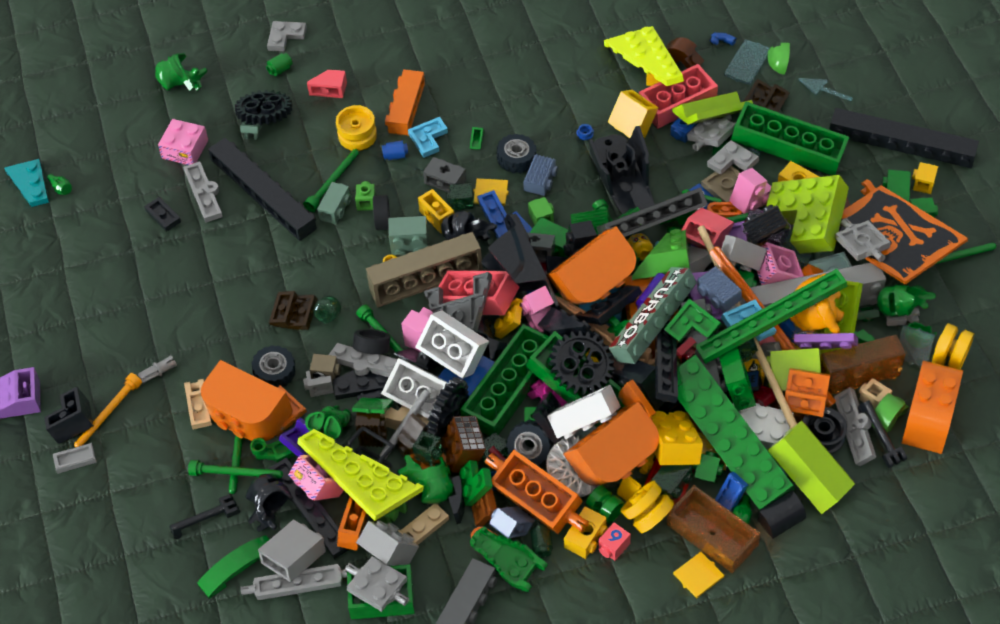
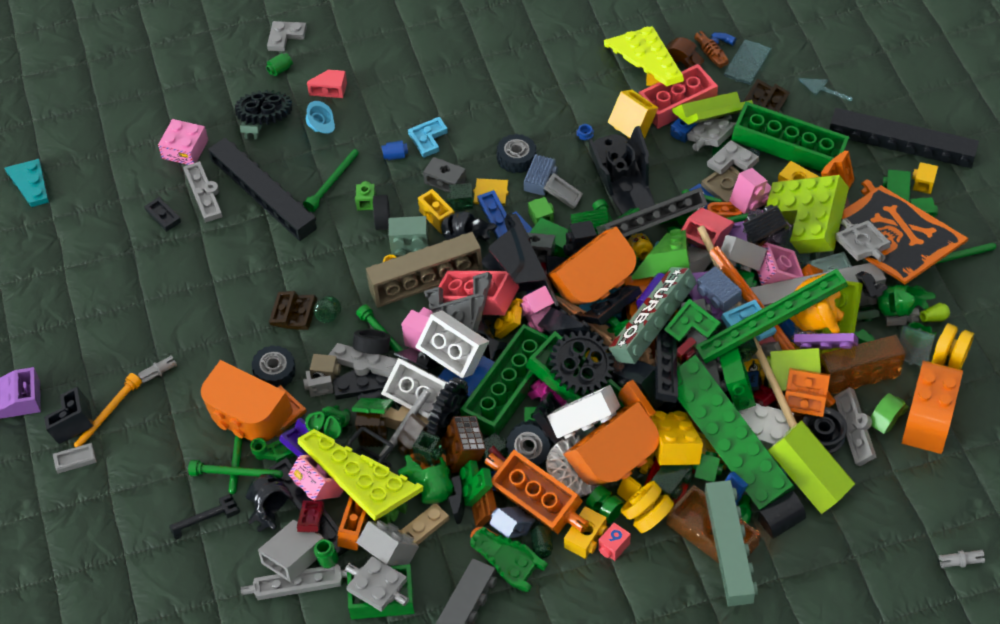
(60, 184): green piece -> none
(171, 73): green piece -> none
(197, 409): tan plate -> none
(231, 565): green slope -> none
(310, 516): none -> dark red plate
(320, 117): none -> medium azure piece
(326, 553): none -> green brick
(334, 203): sand green brick -> none
(356, 127): yellow wheel -> none
(405, 102): orange brick -> none
(476, 138): green piece -> none
(563, 191): none -> light grey tile
(698, 574): yellow piece -> none
(712, 50): none -> dark orange hinge
(729, 543): none -> sand green brick
(779, 57): bright green brick -> none
(841, 166): none -> orange slope
(868, 285): none -> black bracket
(874, 392): tan brick -> none
(892, 452): black hinge -> none
(935, 313): none -> lime cone
(962, 558): none -> light grey pin

